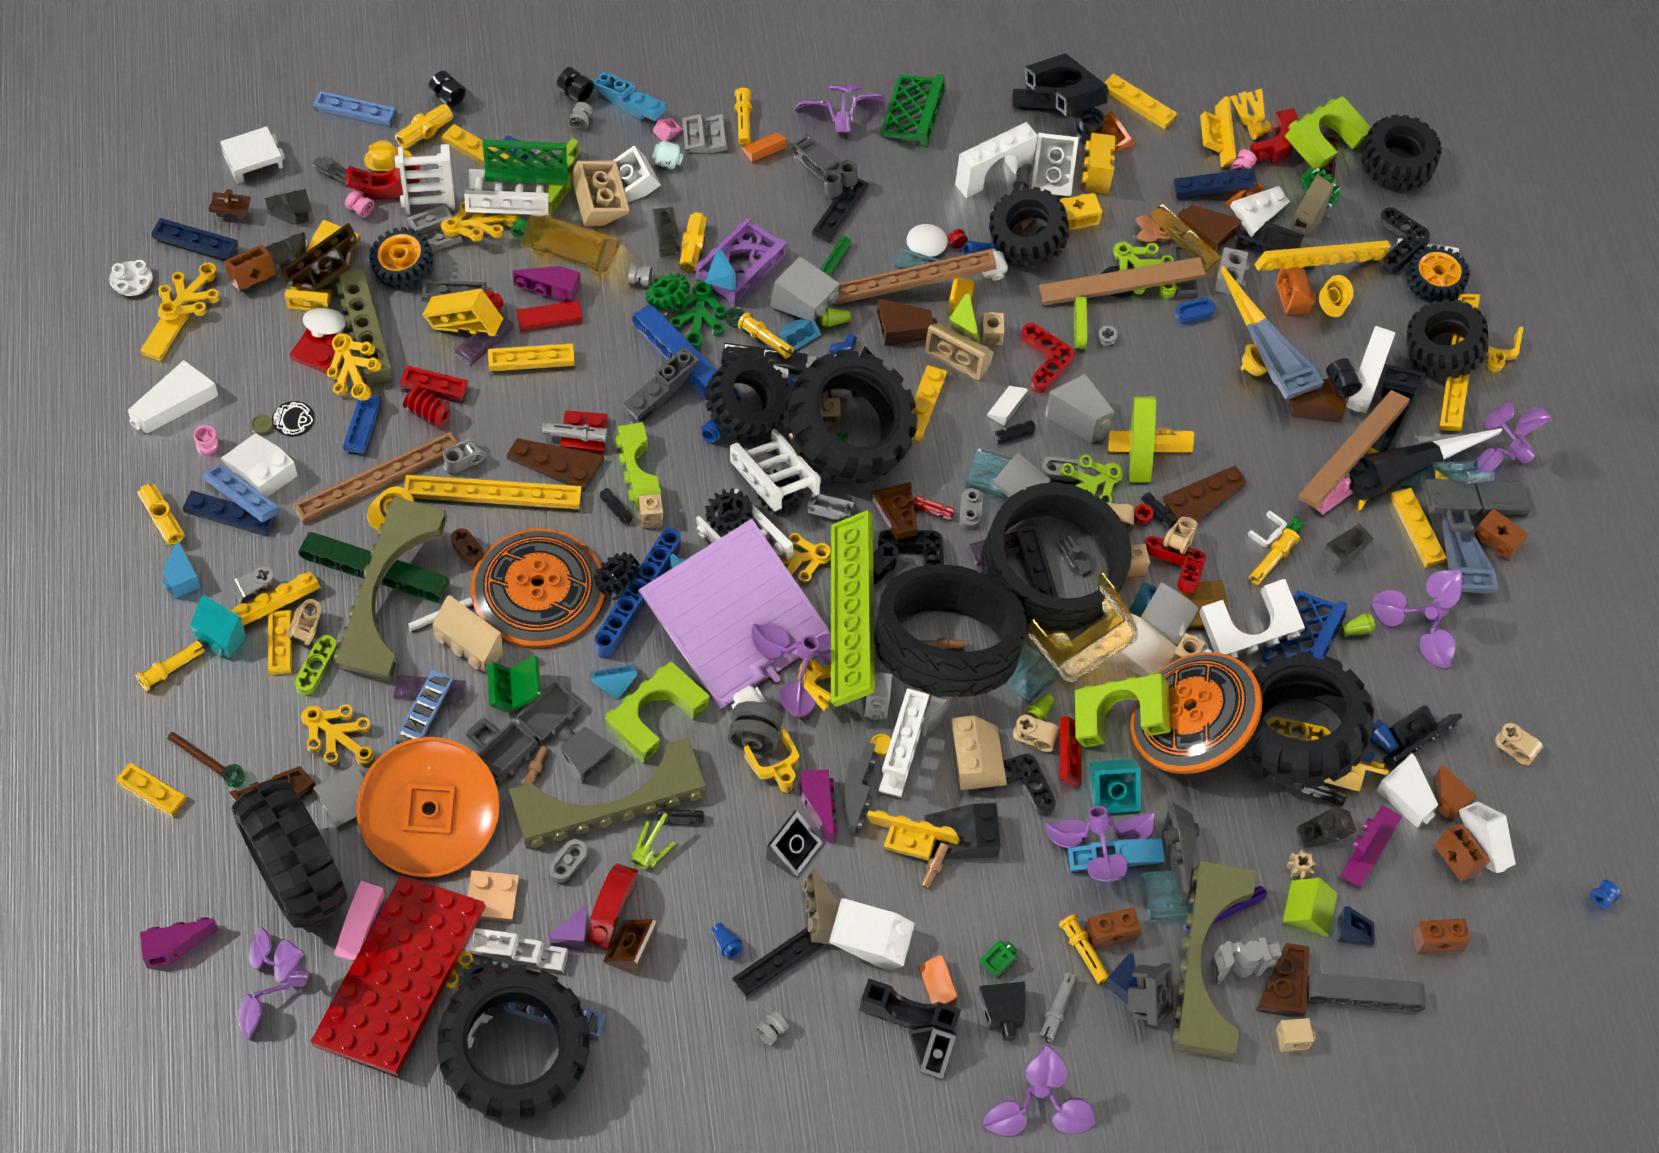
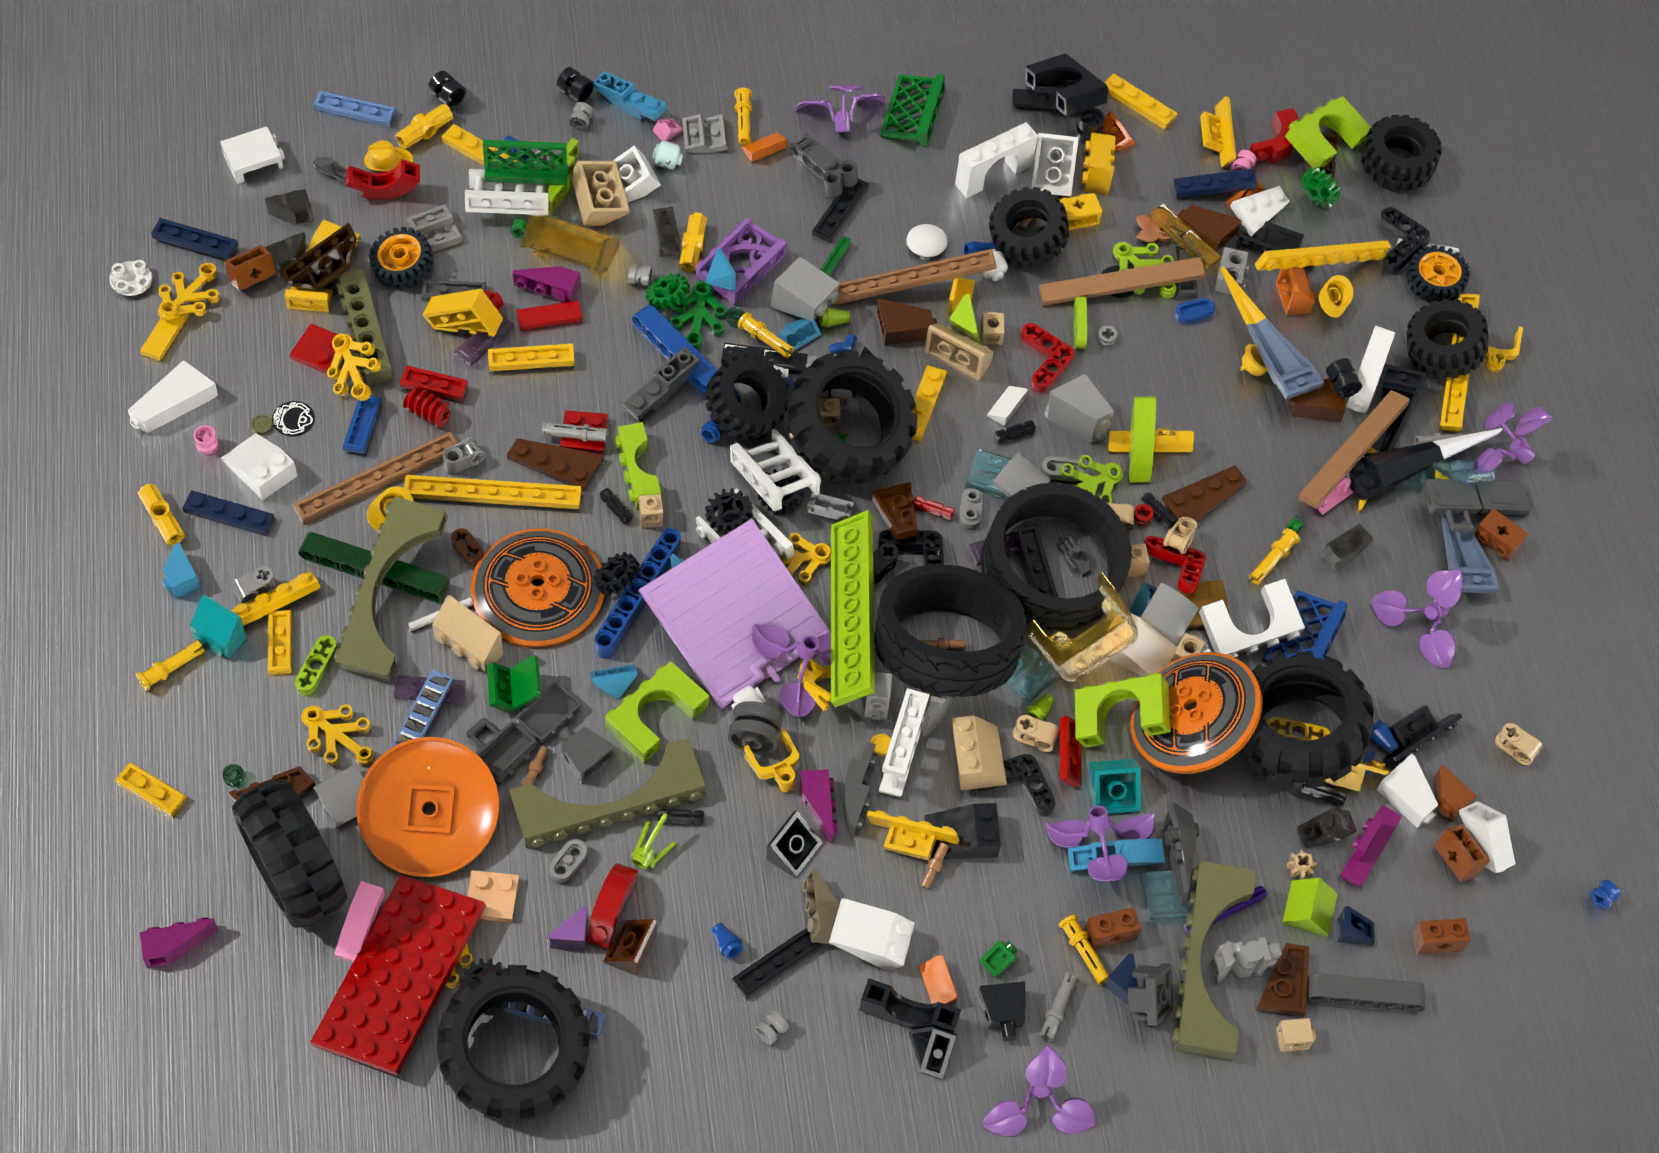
(196, 753): reddish brown bar -> none
(230, 204): reddish brown hips -> none
(241, 493): medium blue tile -> none
(286, 971): medium lavender plant -> none
(304, 625): tan piece -> none
(324, 321): white dish -> none
(356, 202): bright pink wheel -> none
(444, 172): white fence -> none
(453, 226): yellow plant -> none
(517, 951): white slope -> none
(909, 259): clear light blue plate -> none
(957, 238): red bush -> none
(1022, 178): dark grey axle -> none
(1254, 124): yellow piece -> none
(1274, 536): white piece -> none
(1313, 206): dark tan slope -> none
(1360, 625): lime cone -> none
(1418, 527): yellow plate -> none

